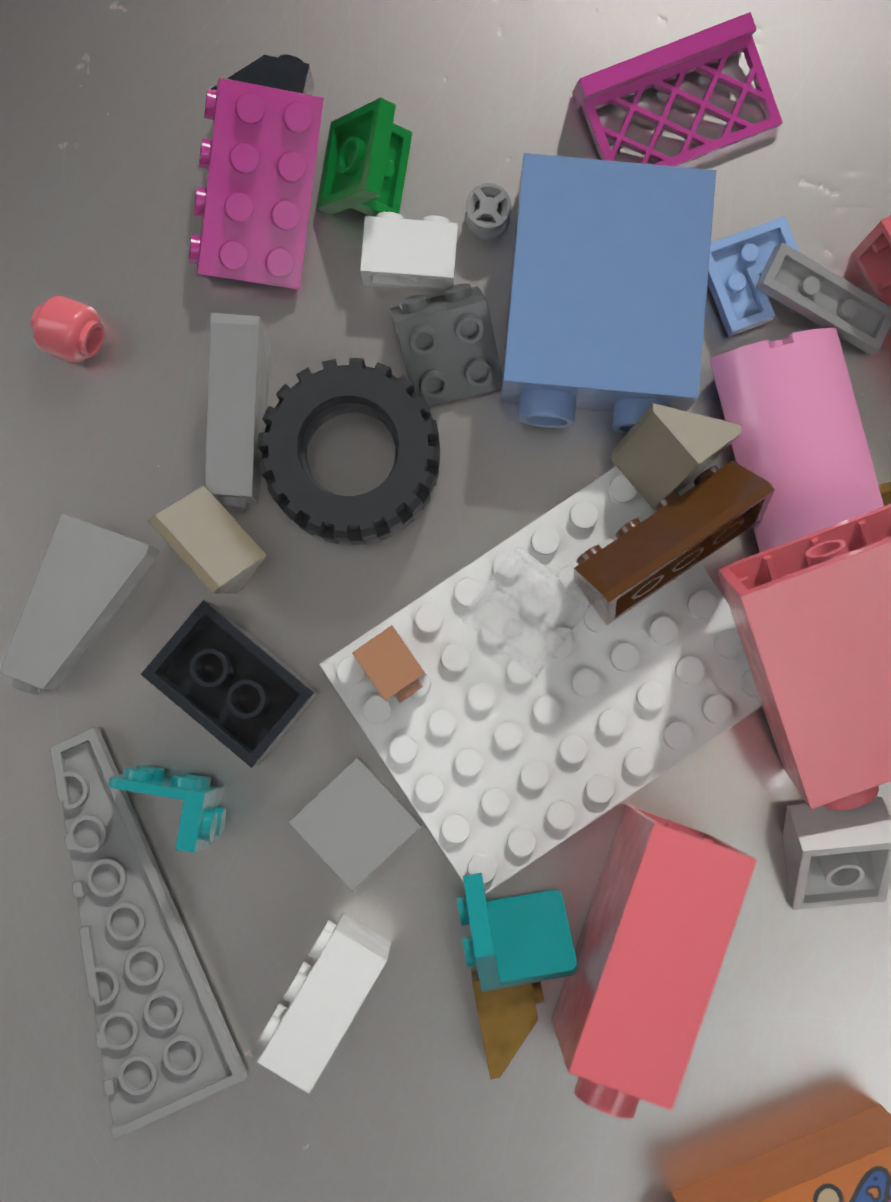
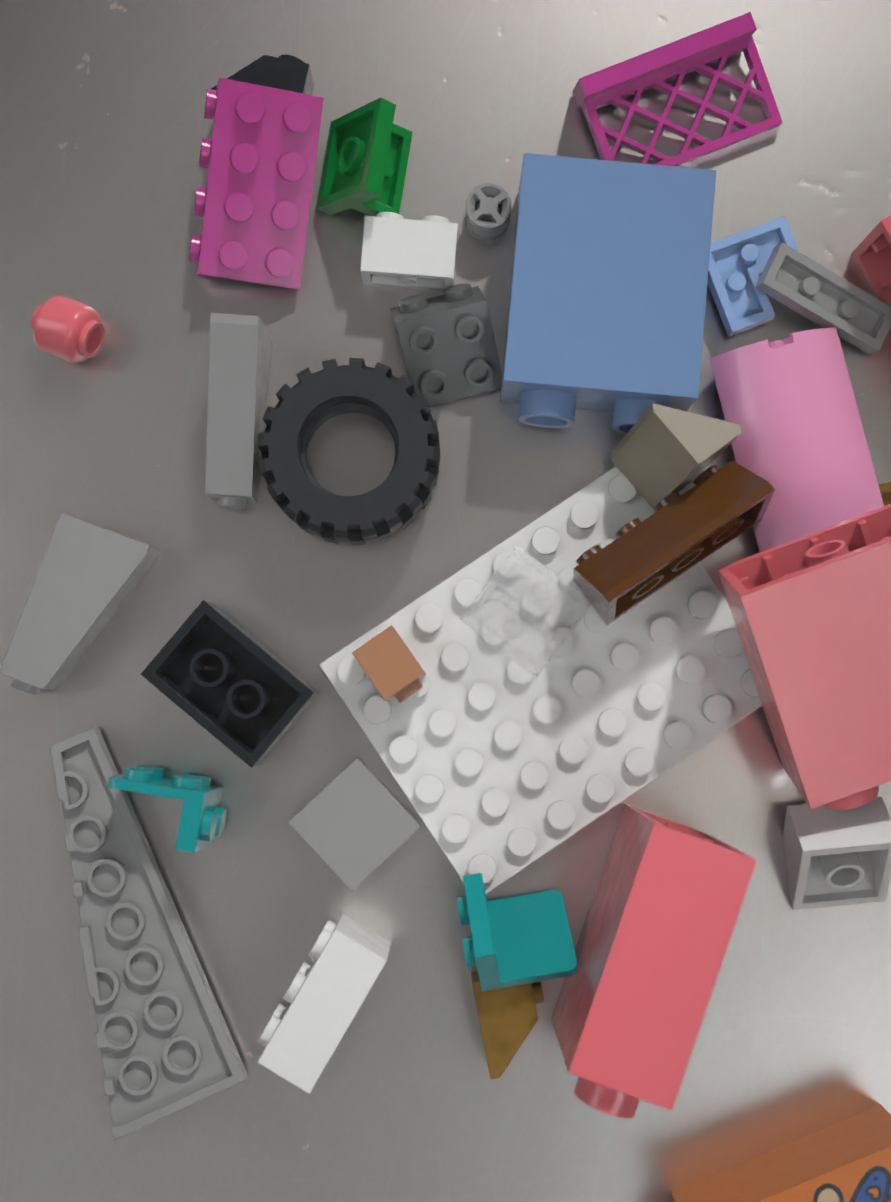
(209, 541): dark tan slope -> none

